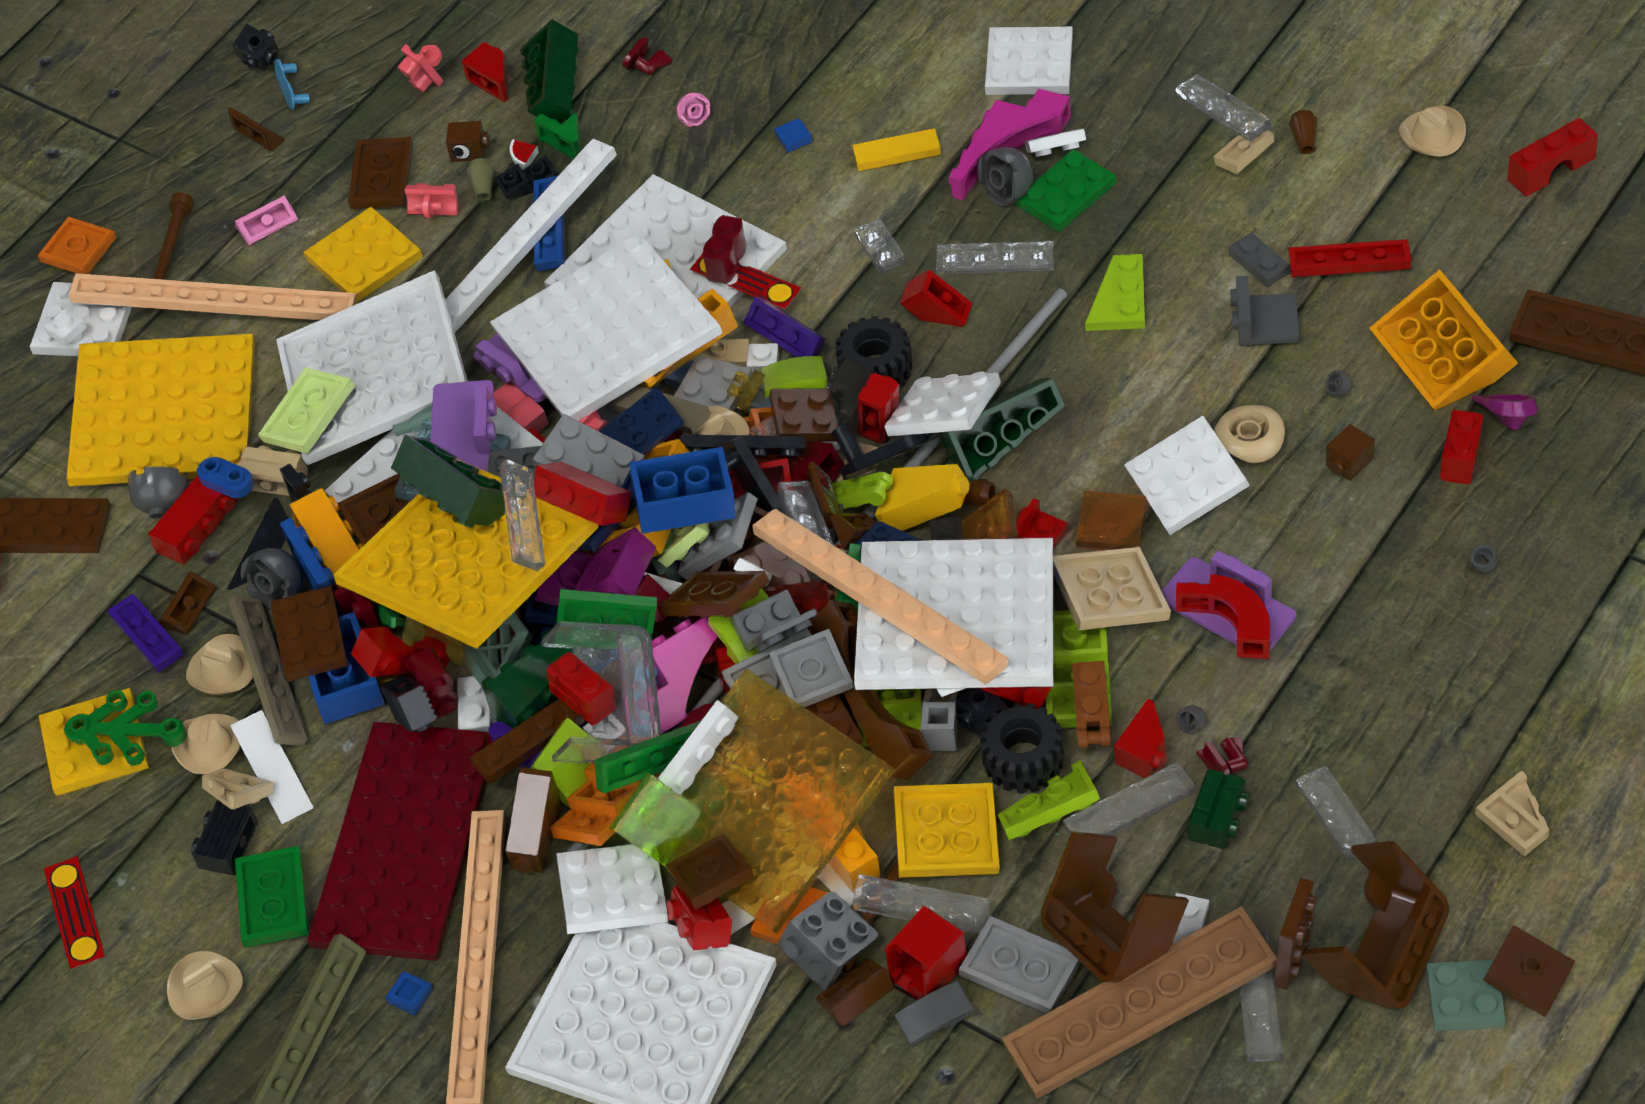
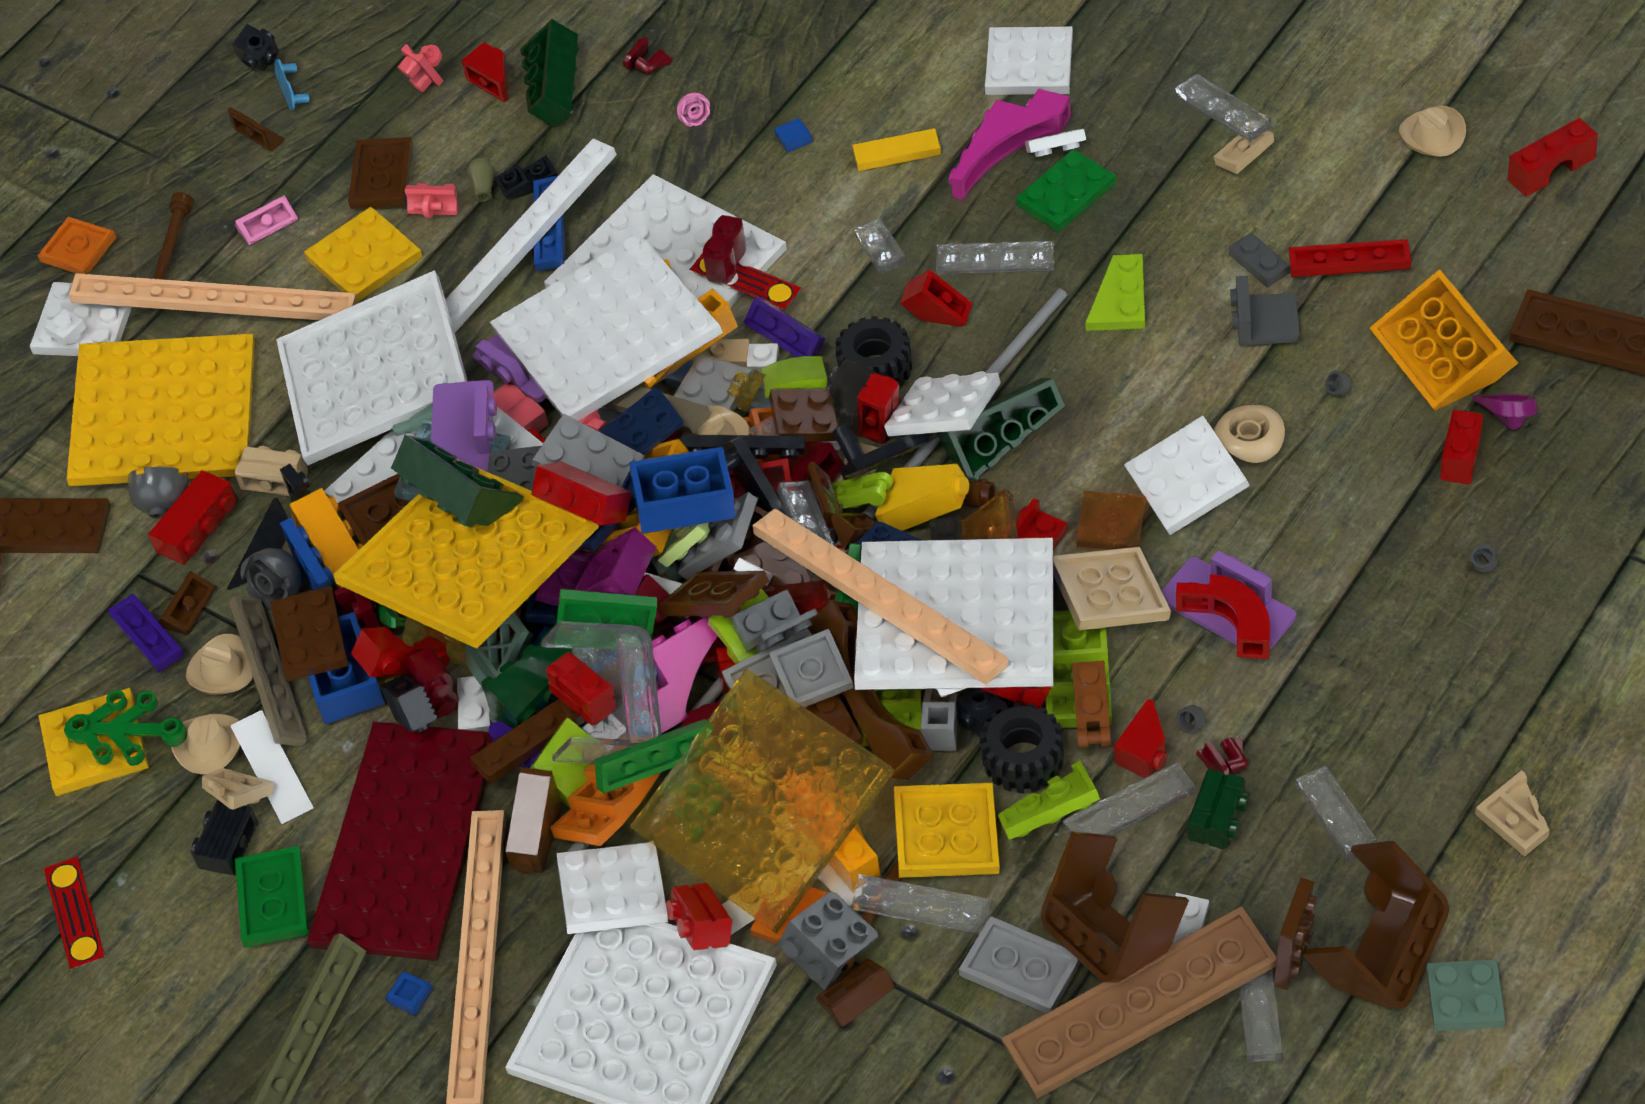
(203, 985): tan hat -> none
(220, 476): blue plate -> none
(306, 410): yellowish green plate -> none
(466, 141): reddish brown brick -> none
(522, 515): clear plate -> none
(523, 153): tile -> none
(562, 137): green slope -> none
(656, 819): clear neon green bracket -> none
(698, 748): white plate -> none
(709, 871): reddish brown plate -> none
(925, 953): red piece -> none
(934, 1011): dark grey slope -> none
(1005, 174): dark grey cylinder -> none
(1304, 129): reddish brown cone -> none
(1349, 452): reddish brown brick -> none
(1529, 970): reddish brown plate -> none

